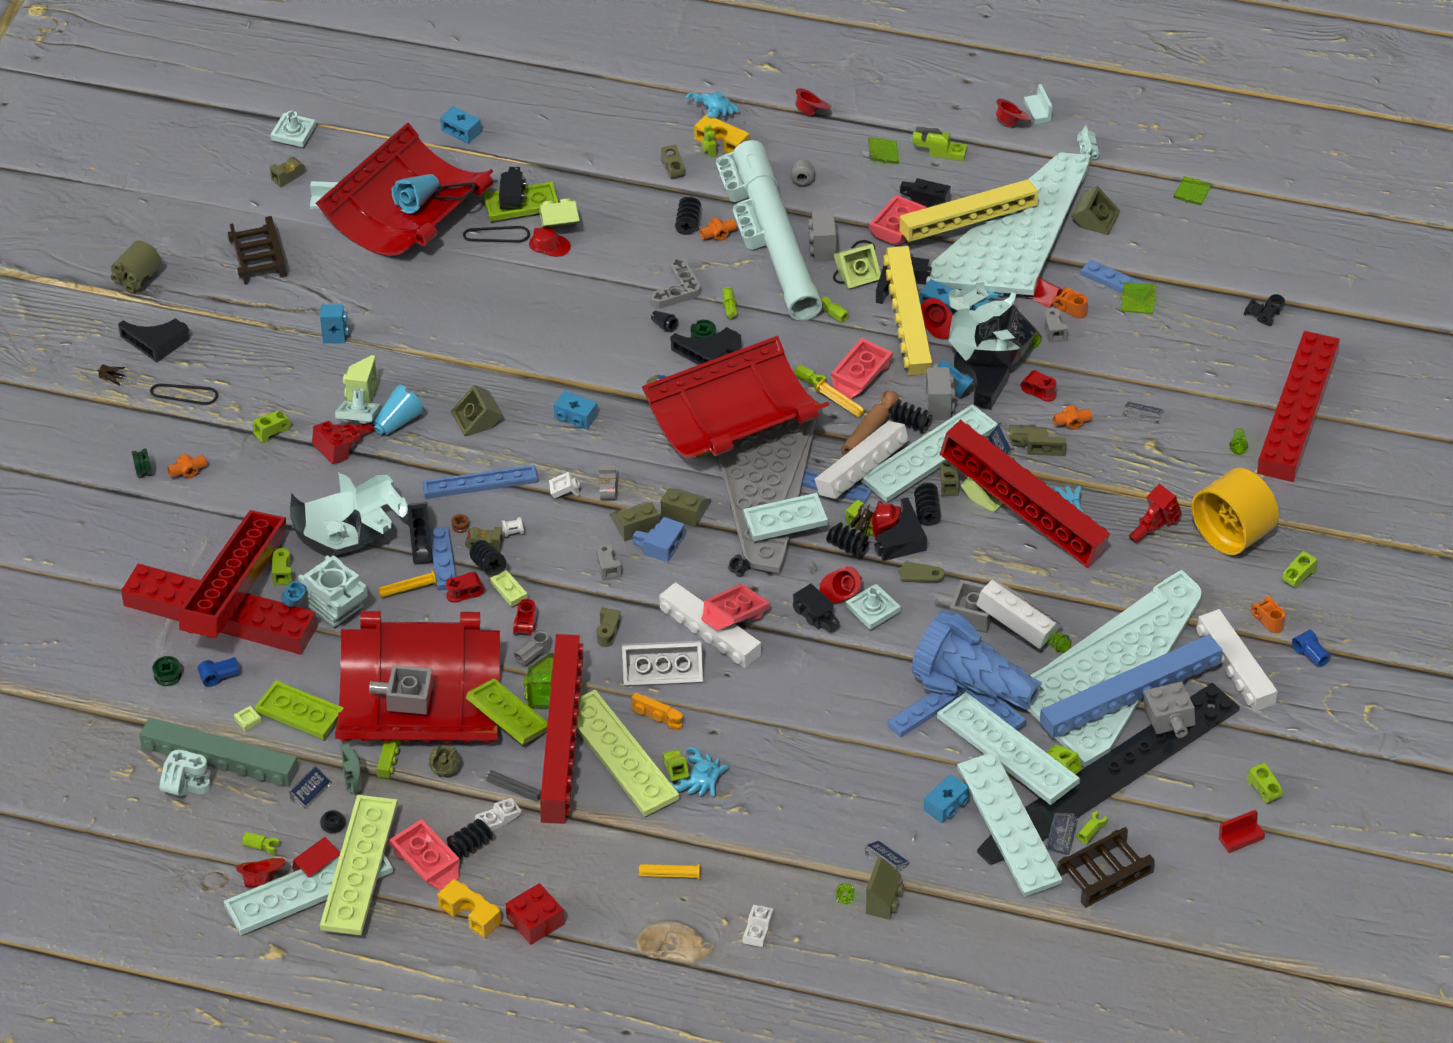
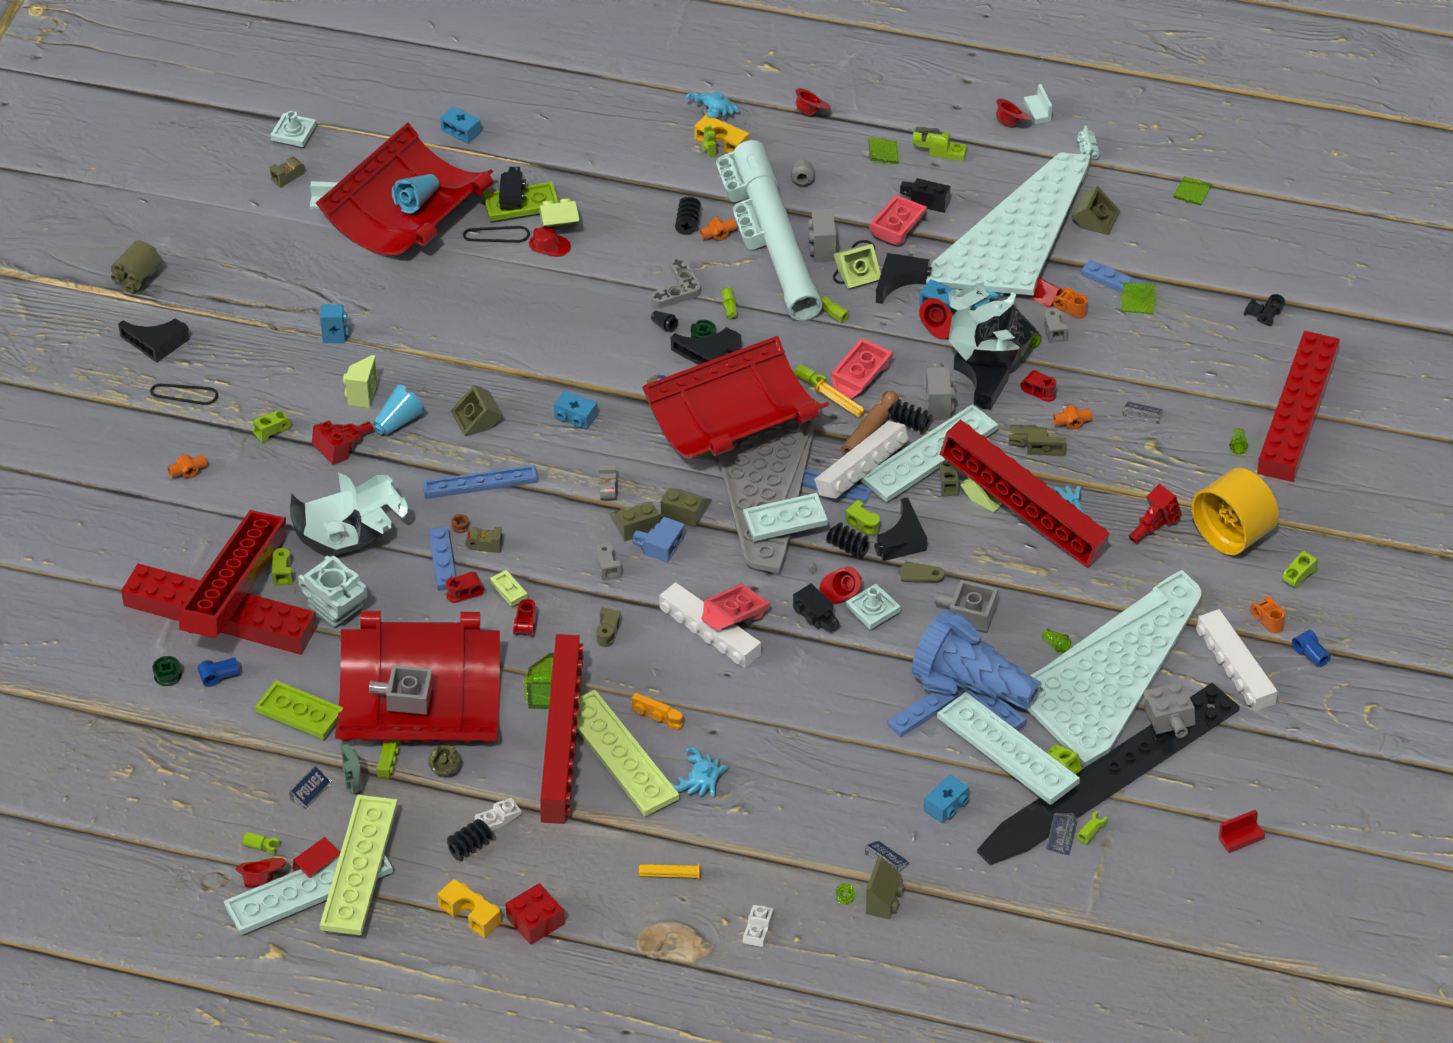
(107, 372): dark brown piece -> none
(141, 462): dark green wheel -> none
(175, 772): light aqua piece -> none
(220, 752): sand green brick -> none
(247, 718): yellowish green tile -> none
(270, 241): dark brown fence -> none
(293, 593): dark azure piece -> none
(335, 826): black plate -> none
(357, 409): light aqua plate -> none
(407, 584): yellow axle -> none
(420, 532): black arch -> none
(426, 854): coral slope -> none
(454, 185): black piece -> none
(487, 558): black piece -> none
(507, 711): lime plate -> none
(512, 527): white bush -> none
(513, 785): dark grey axle -> none
(537, 645): light grey piece -> none
(564, 484): white bracket -> none
(662, 662): white slope -> none
(672, 162): olive leg -> none
(675, 763): lime leg -> none
(735, 561): black plate -> none
(864, 516): dark brown piece -> none
(884, 517): red piece -> none
(908, 310): light yellow brick -> none
(927, 504): black piece -> none
(963, 381): dark azure piece -> none
(968, 210): light yellow brick -> none
(1001, 439): slope -> none
(1009, 824): light aqua plate -> none
(1017, 613): white slope -> none
(1107, 883): dark brown fence -> none
(1130, 686): medium blue brick -> none
(1264, 782): lime leg -> none

